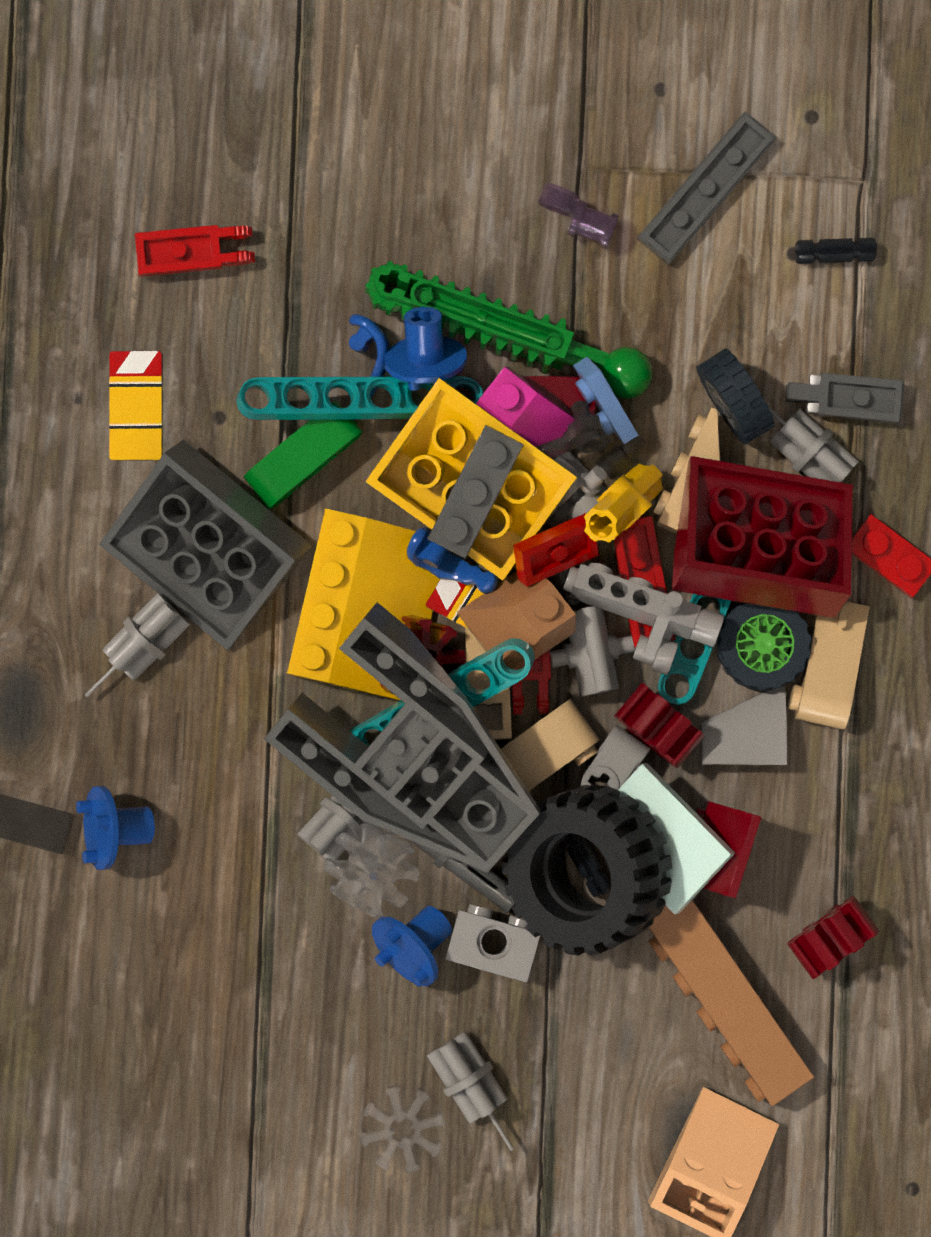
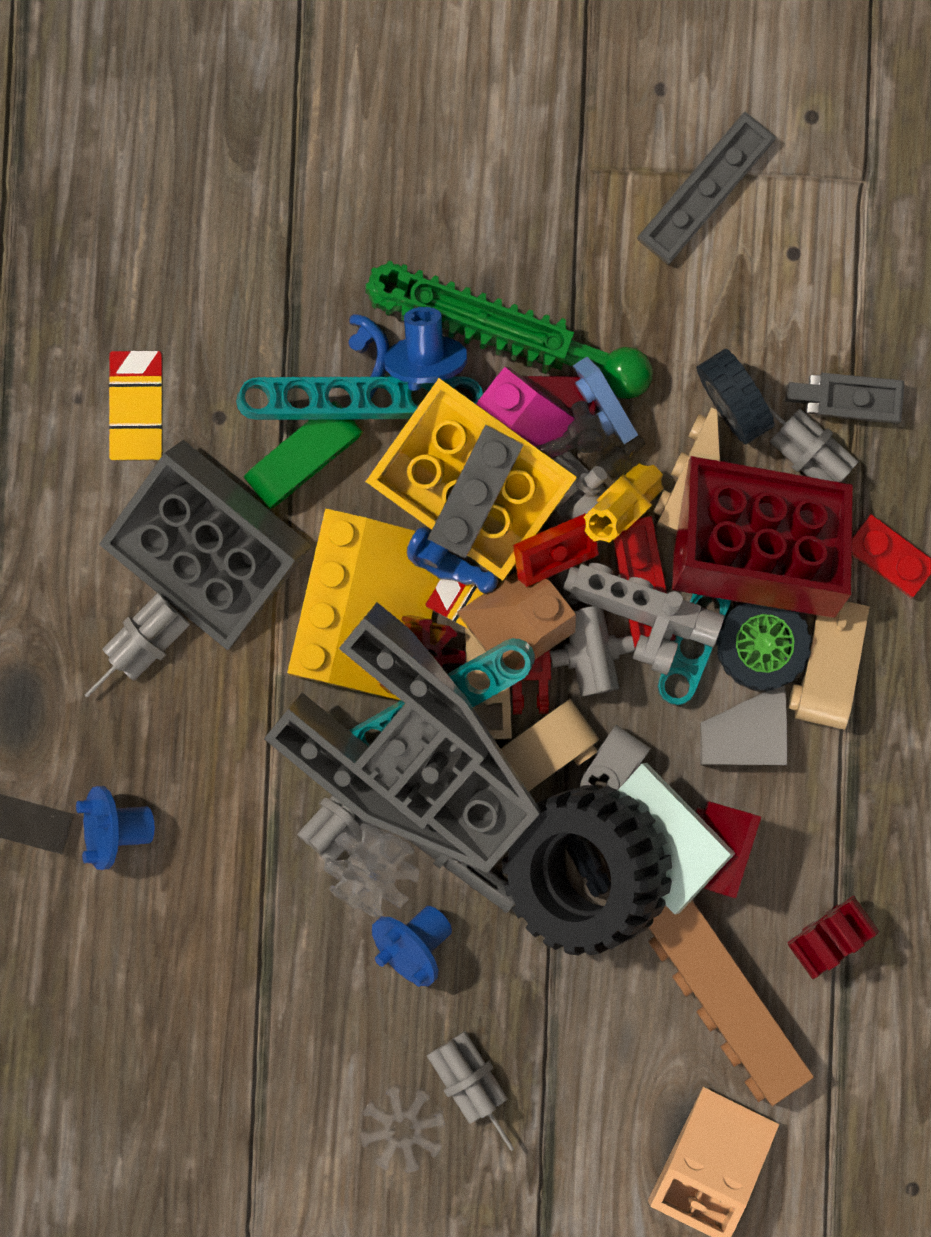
(189, 249): red hinge -> none
(466, 945): light grey brick -> none
(585, 220): clear purple connector -> none
(659, 725): dark red gear -> none
(835, 250): black axle -> none

